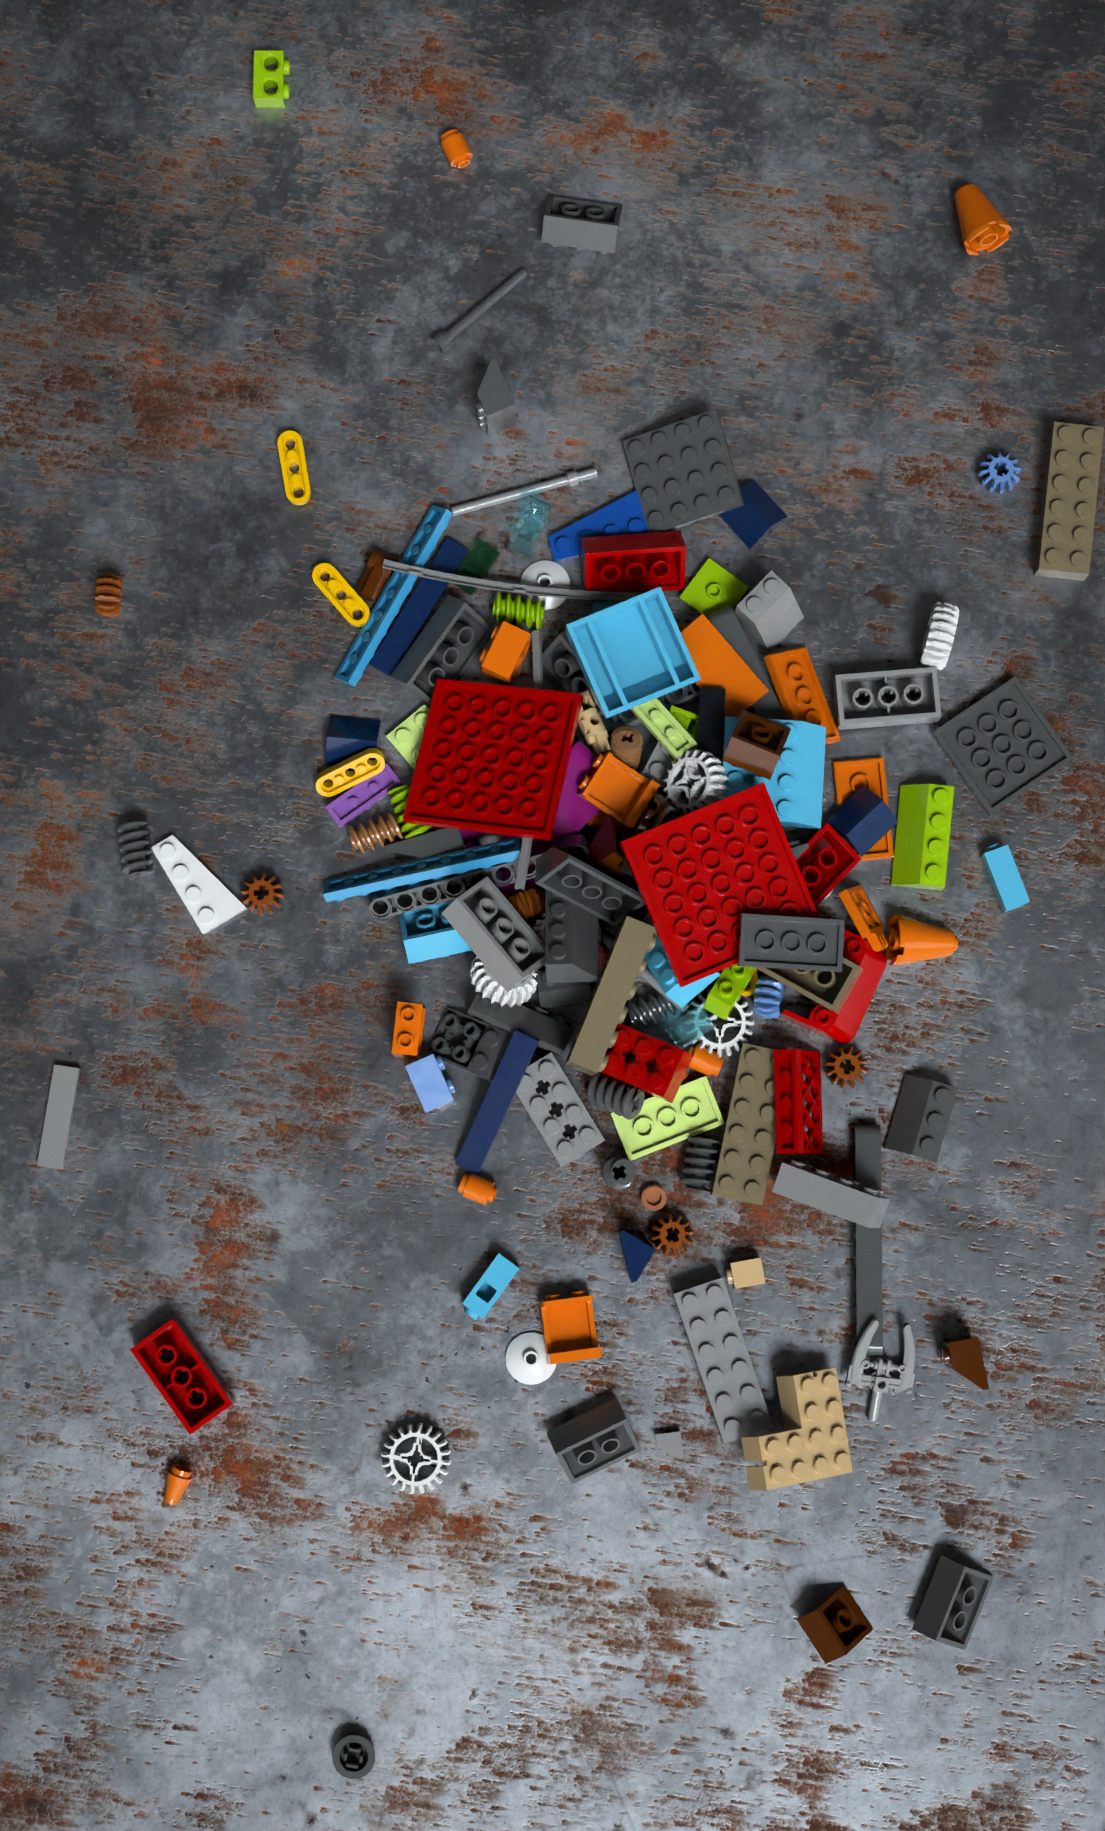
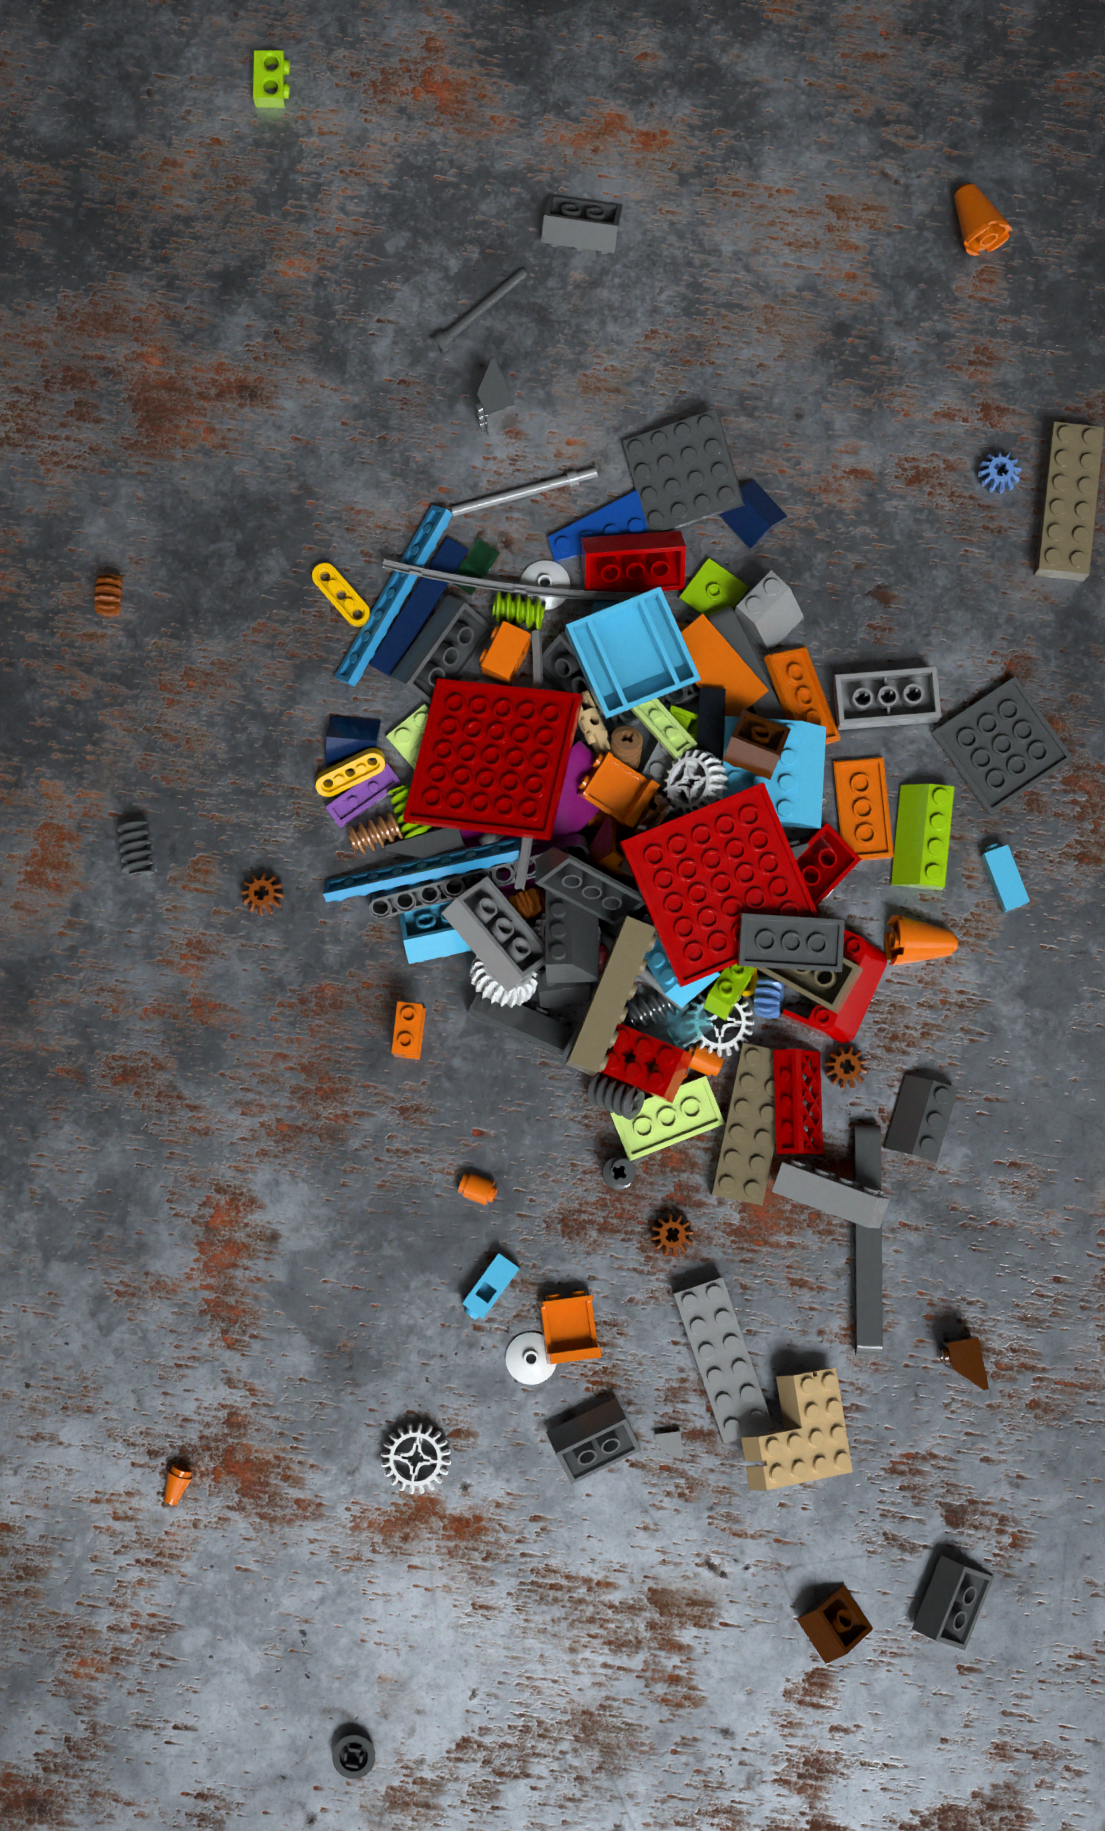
(58, 1117): light grey tile -> none
(166, 1372): red brick -> none
(199, 889): white wing -> none
(291, 458): yellow plate -> none
(375, 575): reddish brown piece -> none
(429, 1081): medium blue brick -> none
(456, 149): orange brick -> none
(470, 1044): dark grey slope -> none
(497, 1101): dark blue tile -> none
(530, 526): clear light blue brick -> none
(573, 1112): light grey brick -> none
(635, 1253): dark blue slope -> none
(653, 1198): nougat tile -> none
(699, 1163): dark grey piece -> none
(745, 1273): tan brick -> none
(862, 820): dark blue slope -> none
(864, 917): orange piece -> none
(880, 1380): light grey bar -> none
(939, 635): white gear -> none

